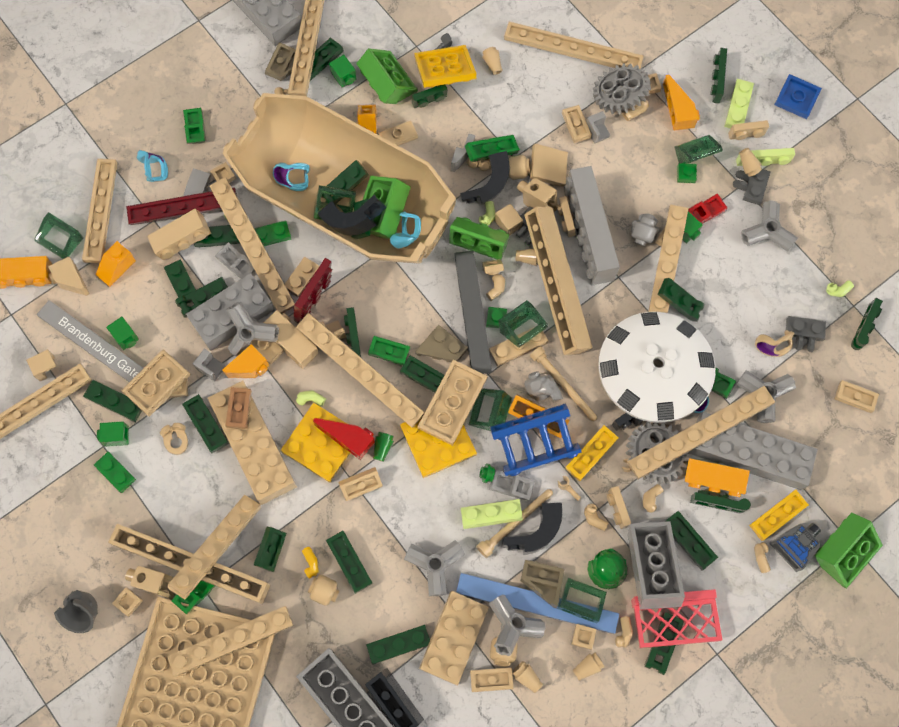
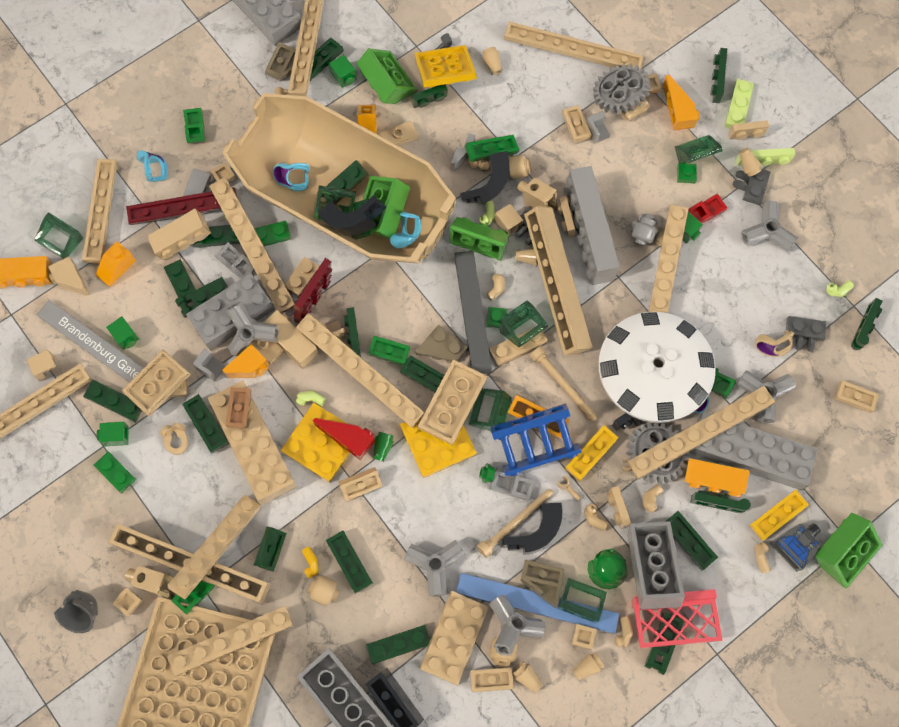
(491, 514): yellowish green plate -> none
(493, 267): tan plate -> none
(542, 386): light grey head -> none
(549, 165): tan tile -> none
(680, 299): dark green plate -> none
(798, 96): blue plate -> none

